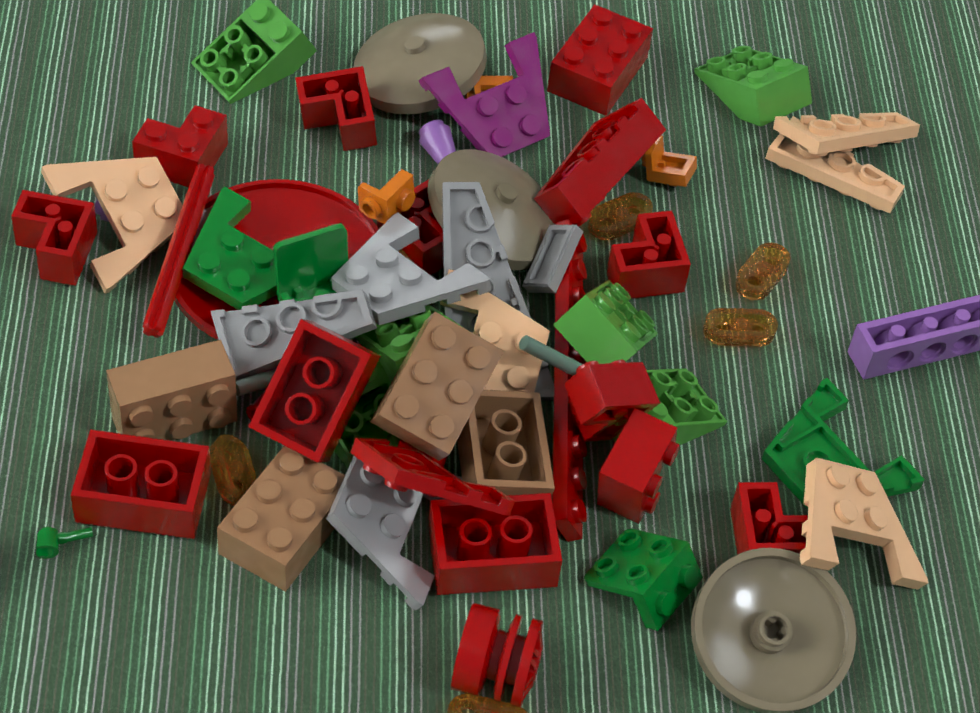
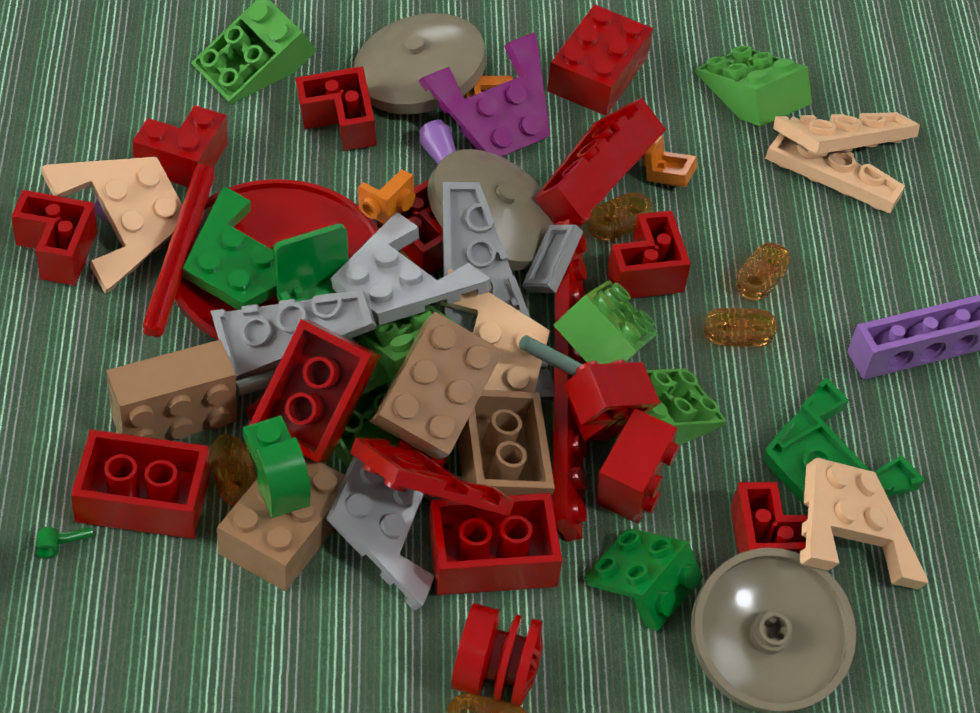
(280, 466): none -> green brick

